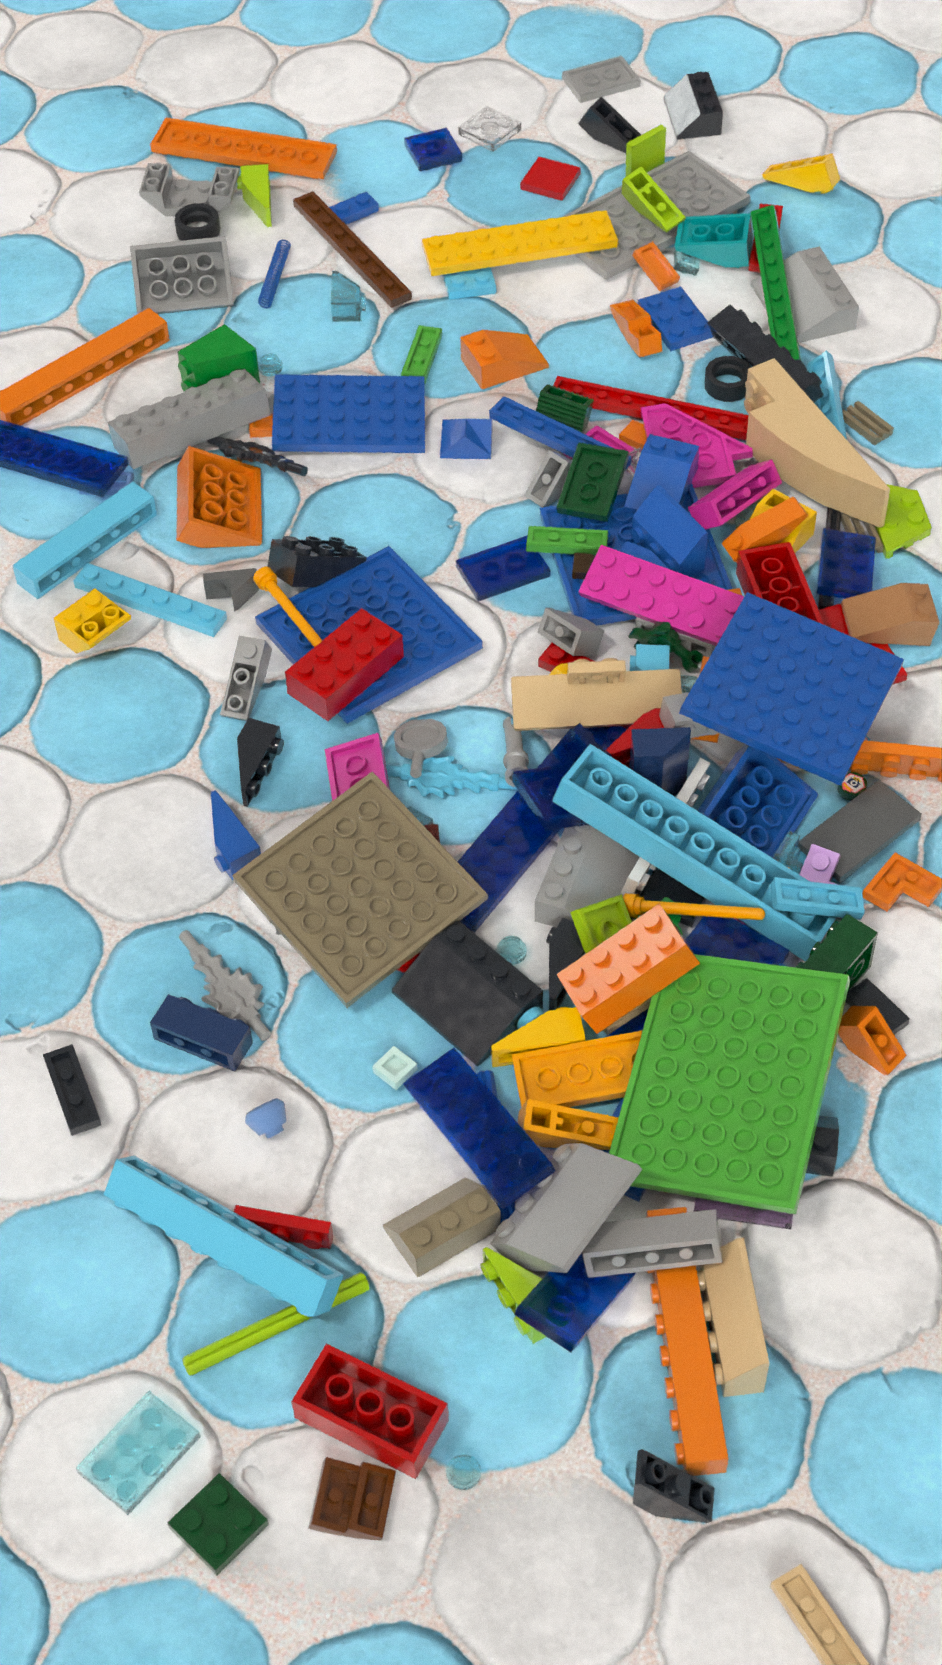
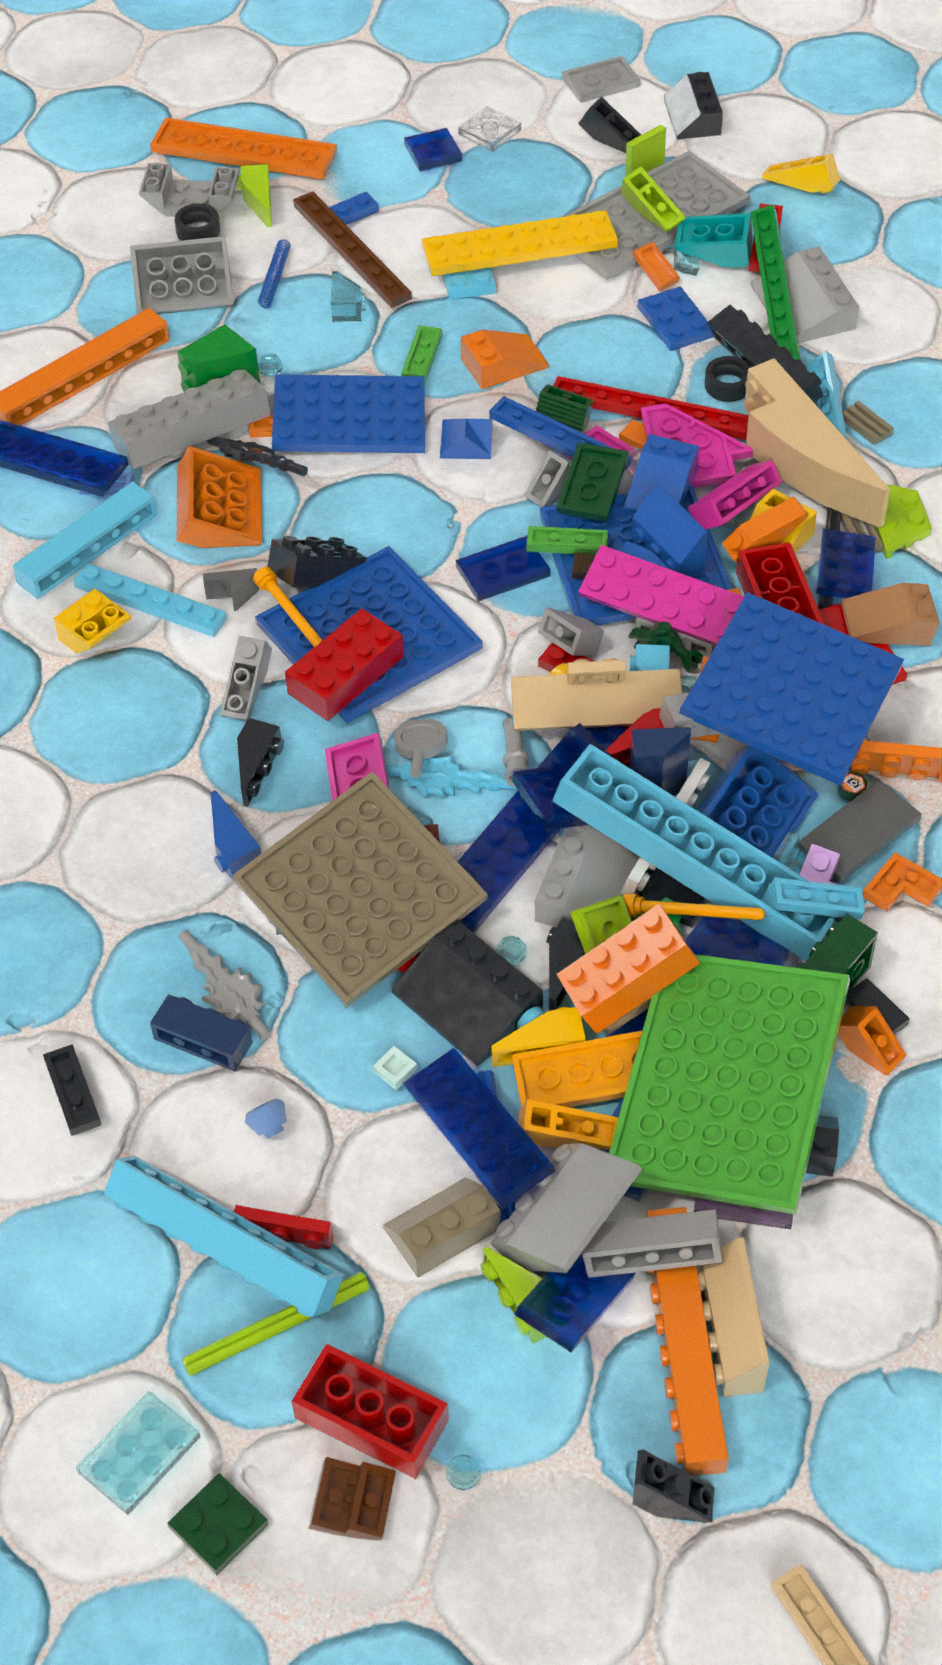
(550, 178): red tile -> none
(637, 328): orange slope -> none

